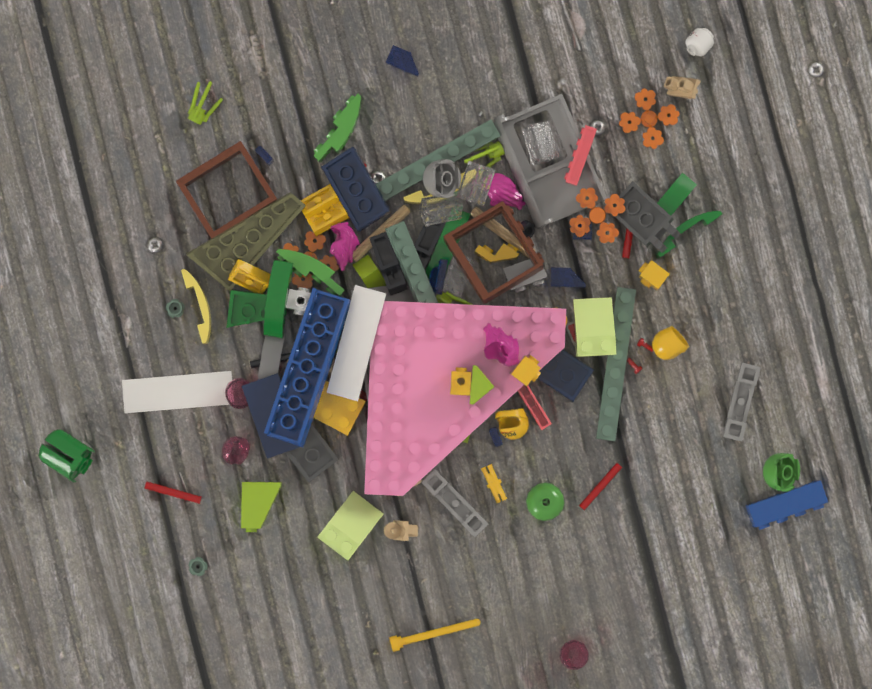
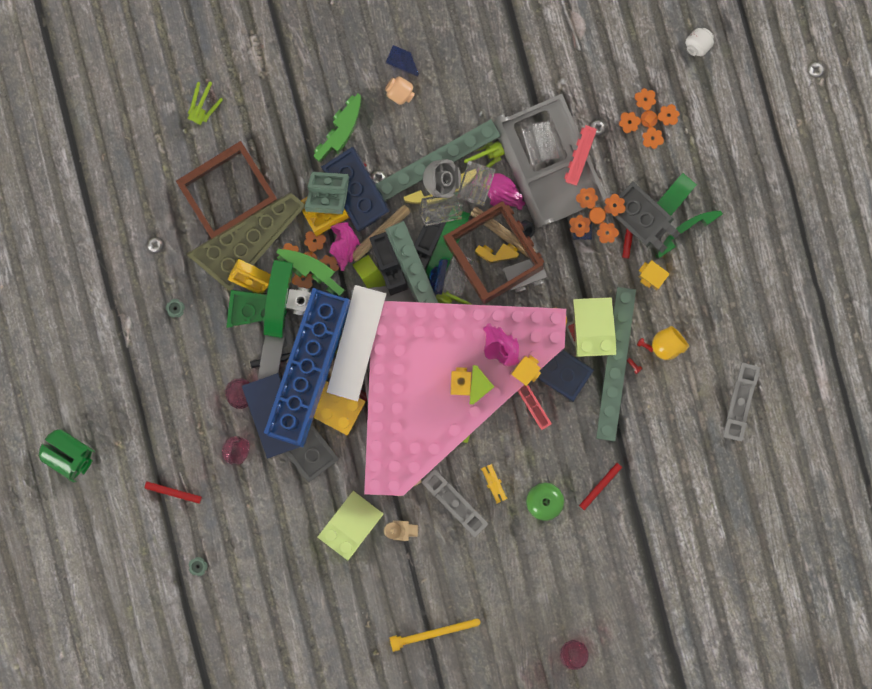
(175, 392): white sticker -> none
(204, 328): light yellow slope -> none
(257, 503): lime slope -> none
(264, 155): clear blue tile -> none
(327, 192): none -> sand green slope
(399, 90): none -> light nougat head
(495, 437): clear blue tile -> none
(512, 423): yellow helmet -> none
(565, 278): clear blue tile -> none
(682, 87): tan hips -> none
(781, 471): bright green cylinder -> none
(787, 503): blue brick -> none

